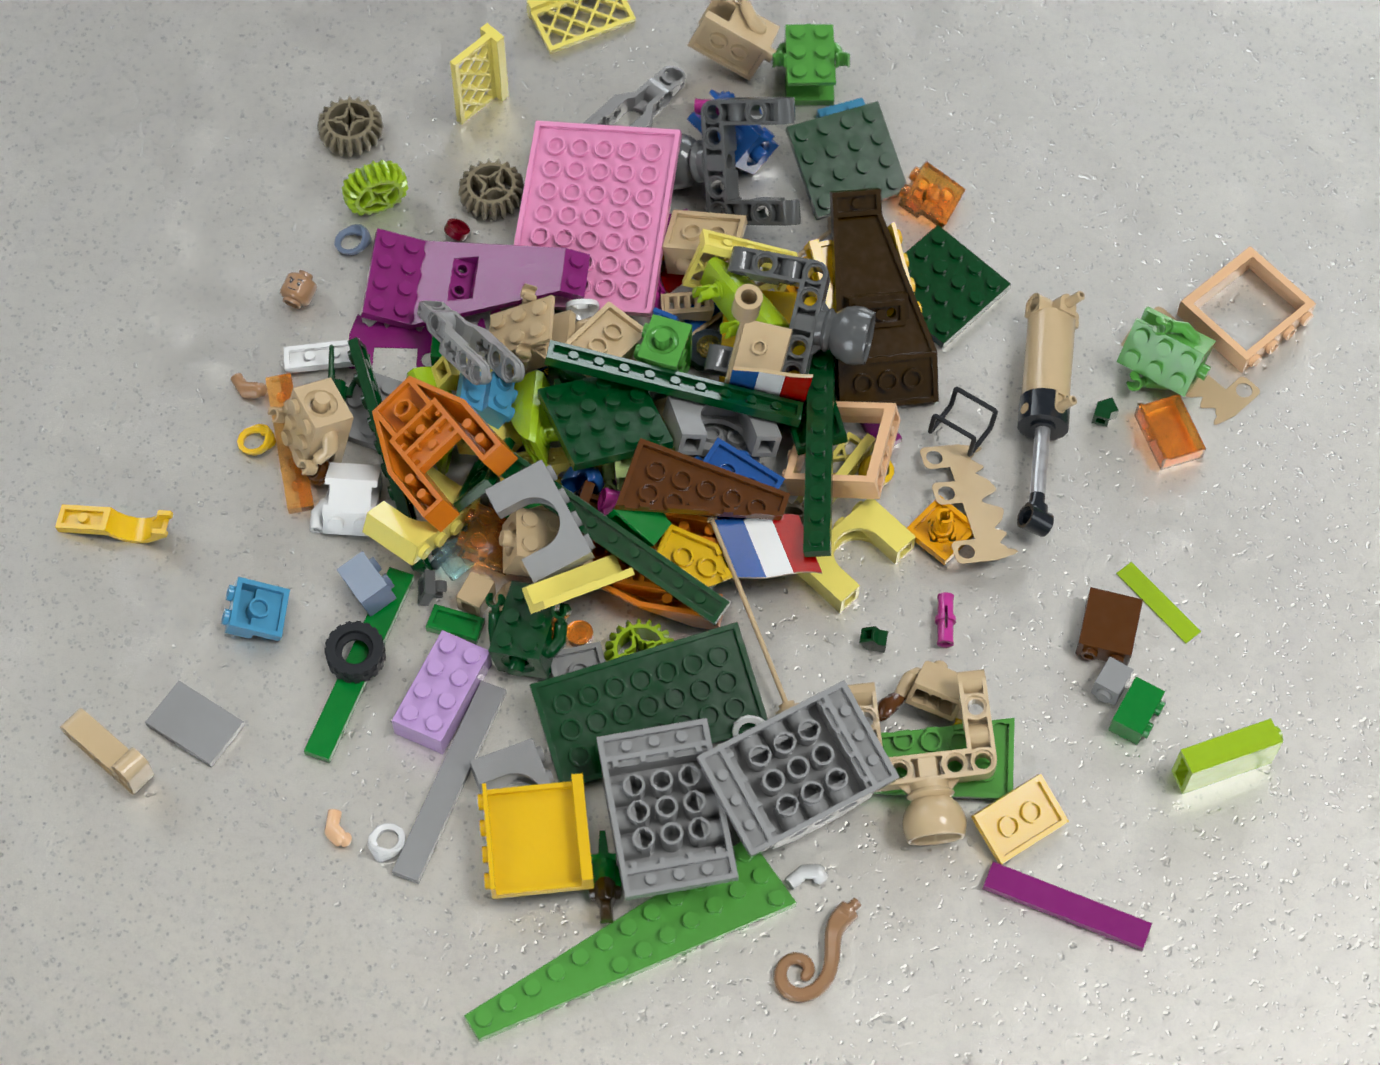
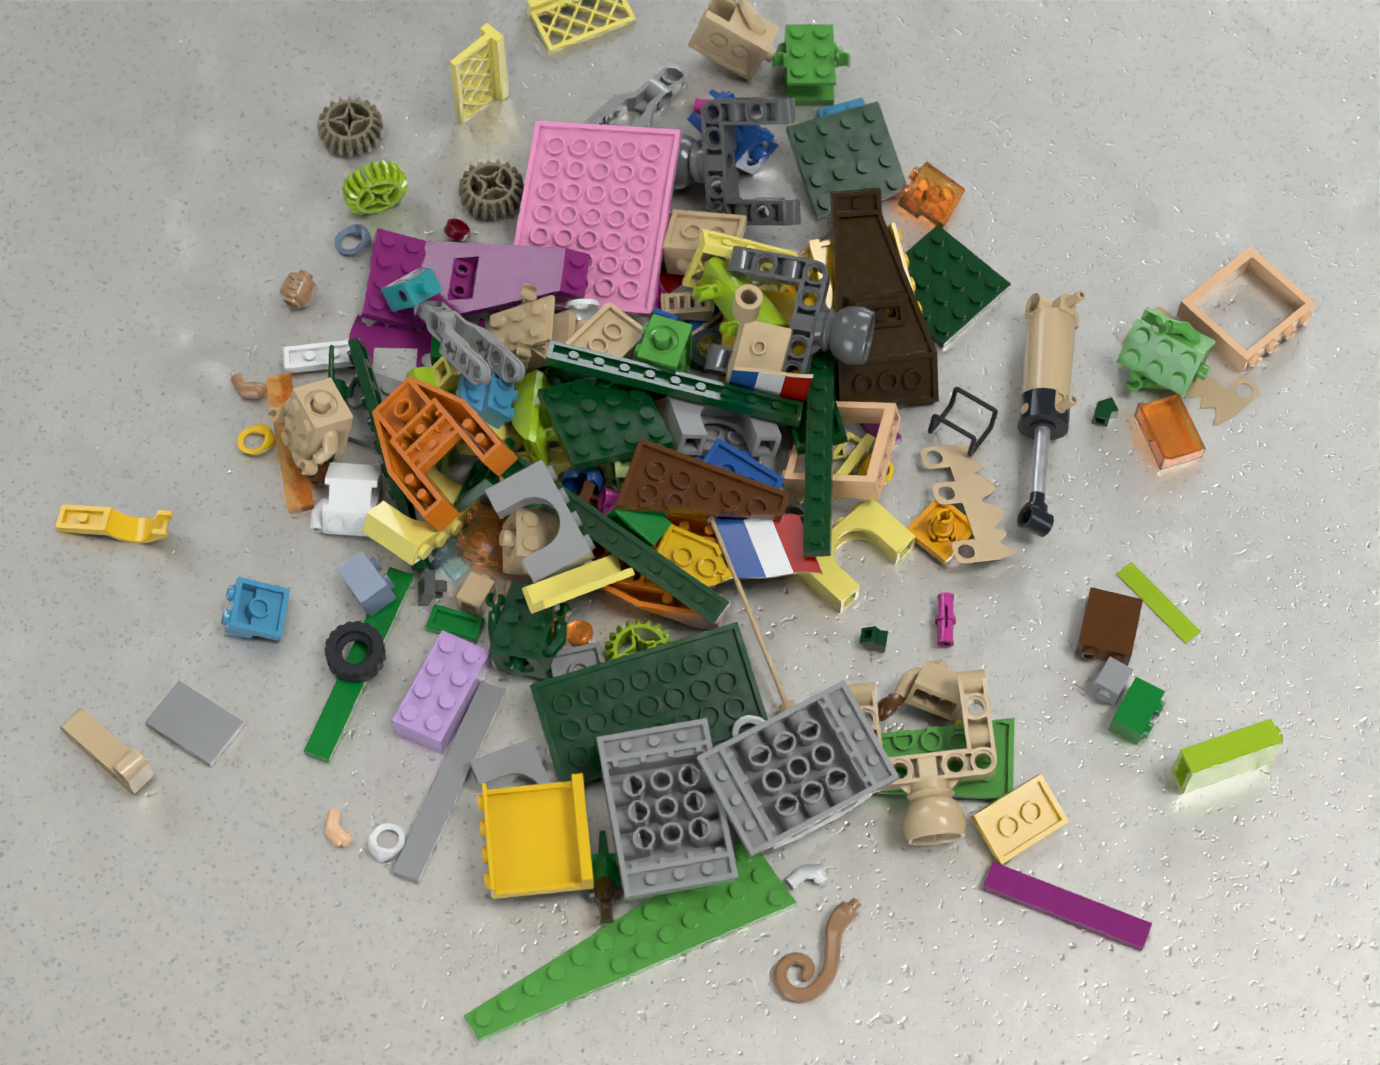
(417, 286): none -> teal torso

